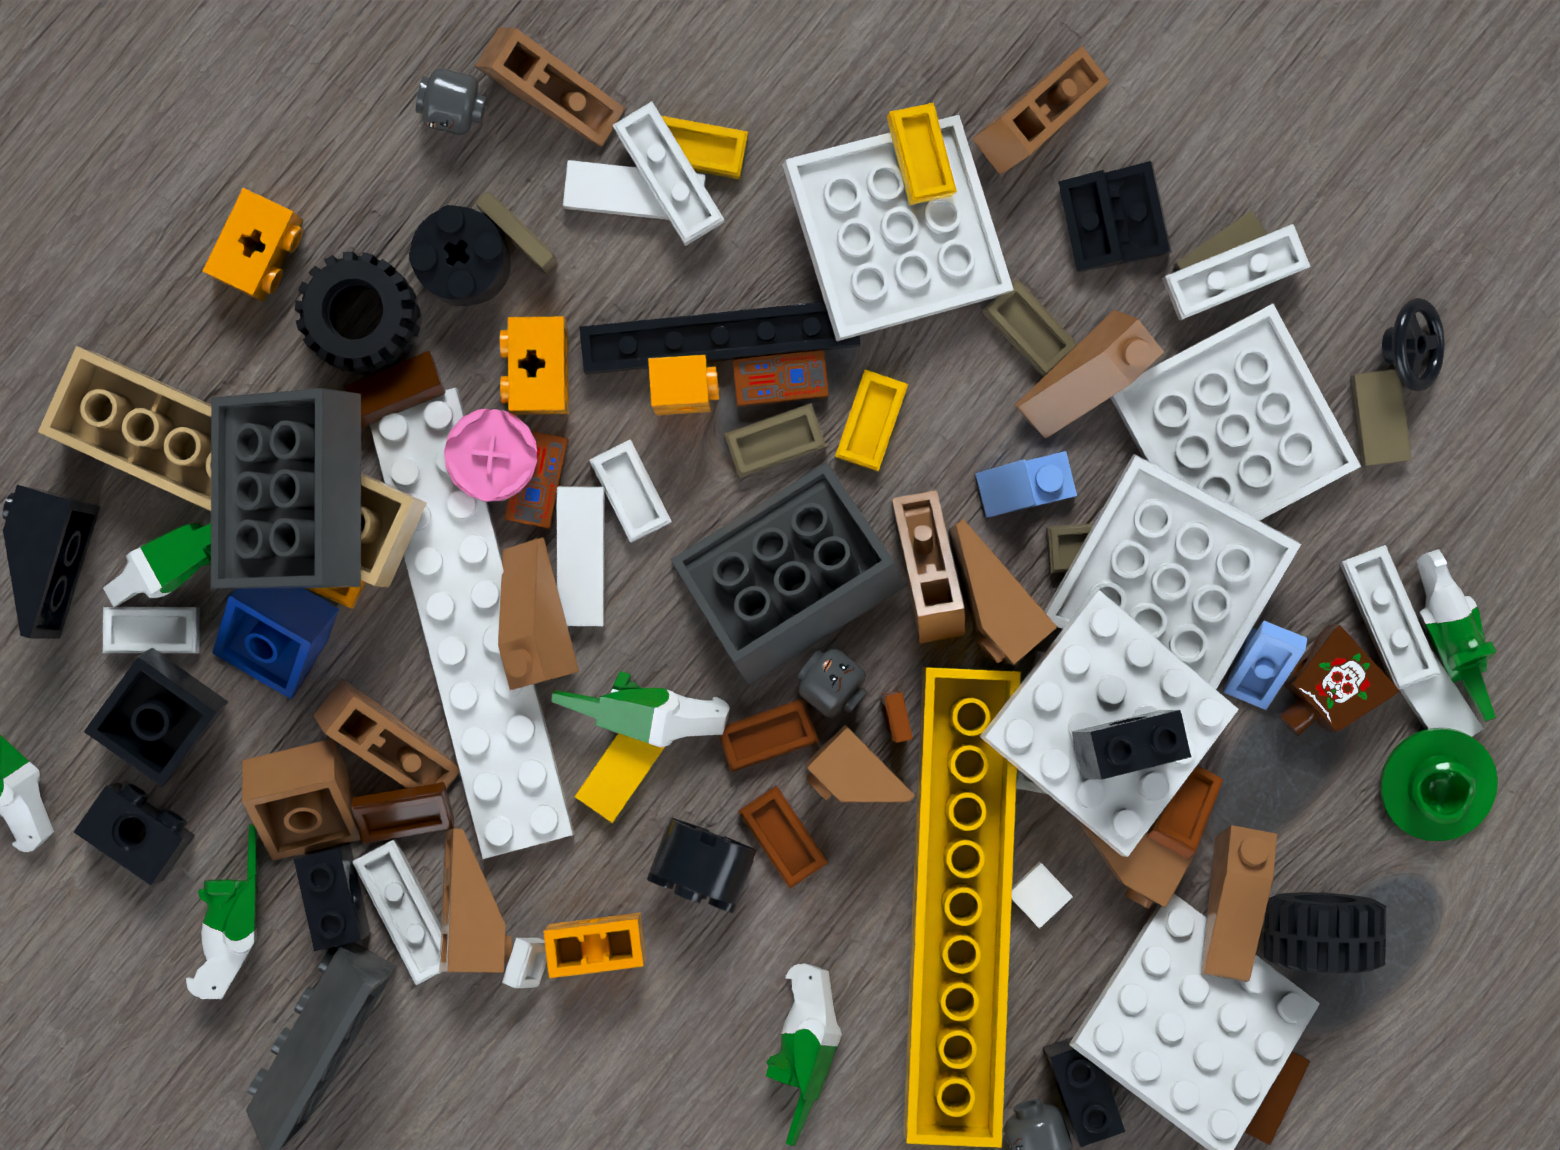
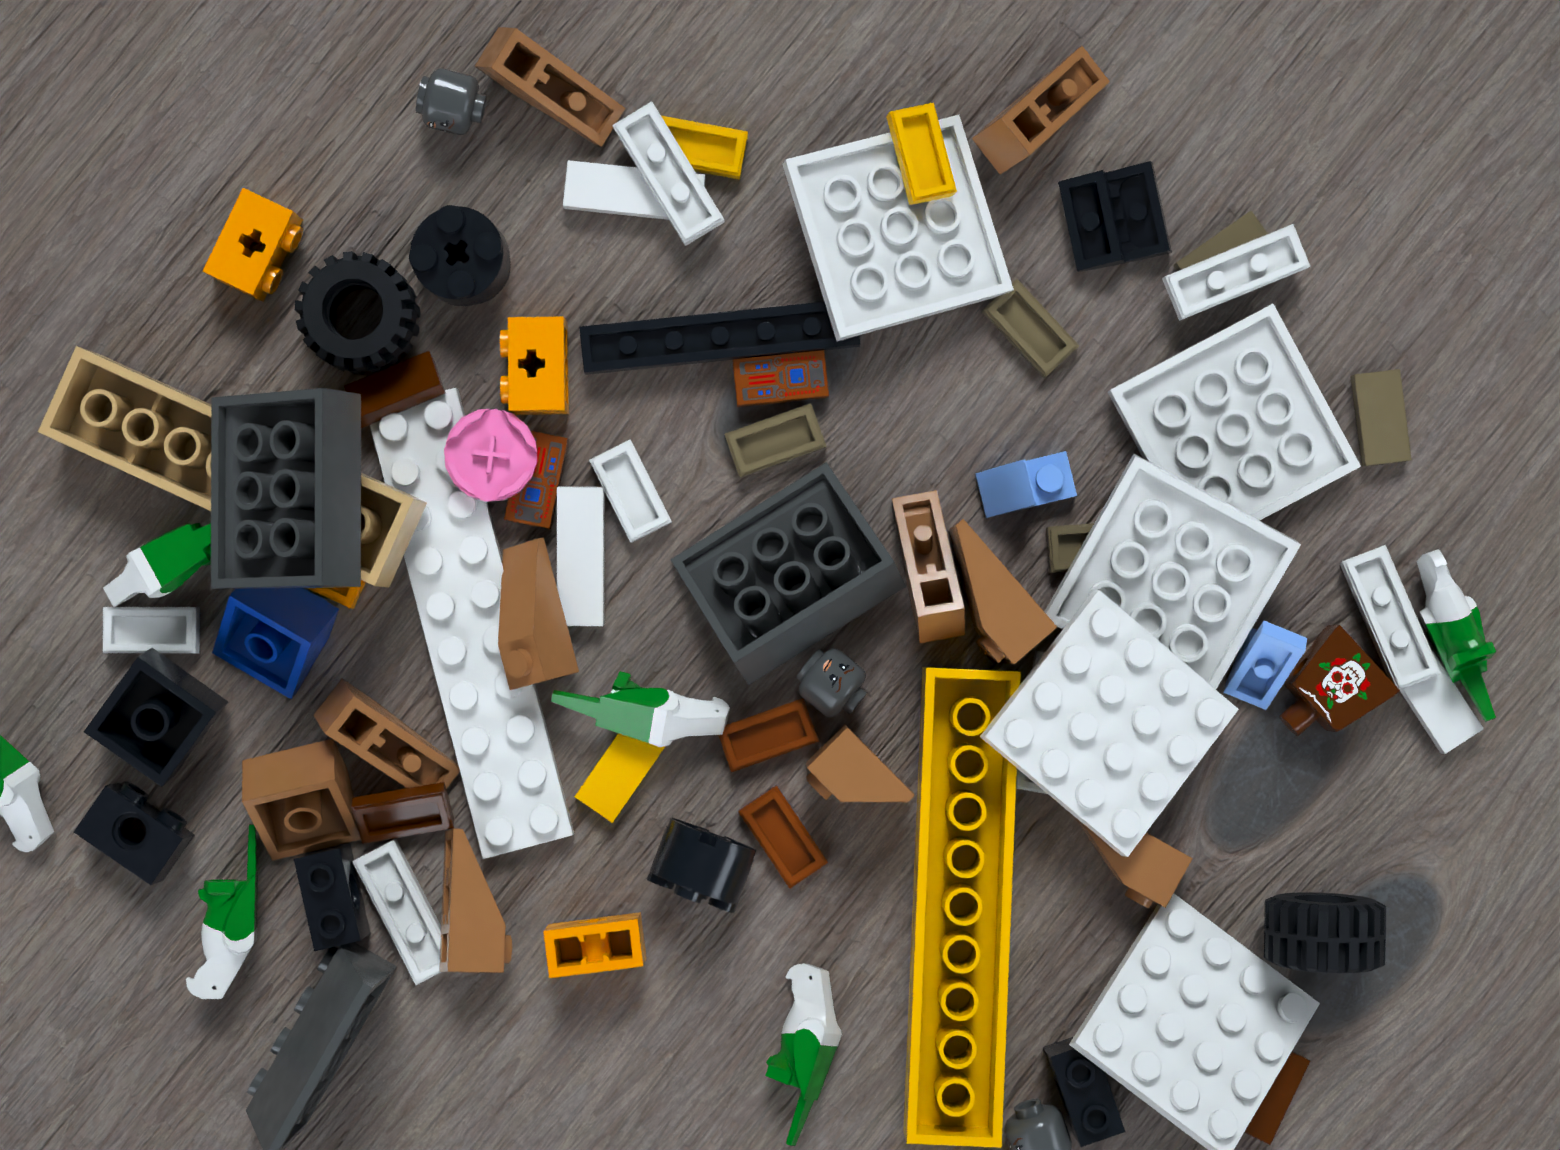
(45, 554): black slope -> none
(517, 232): dark tan tile -> none
(526, 963): white tile -> none
(682, 384): light orange brick -> none
(871, 420): yellow tile -> none
(896, 716): dark orange tile -> none
(1040, 894): white tile -> none
(1090, 373): medium nougat slope -> none
(1131, 744): black brick -> none
(1187, 813): dark orange tile -> none
(1237, 901): medium nougat slope -> none
(1407, 345): black piece -> none
(1438, 784): green piece -> none

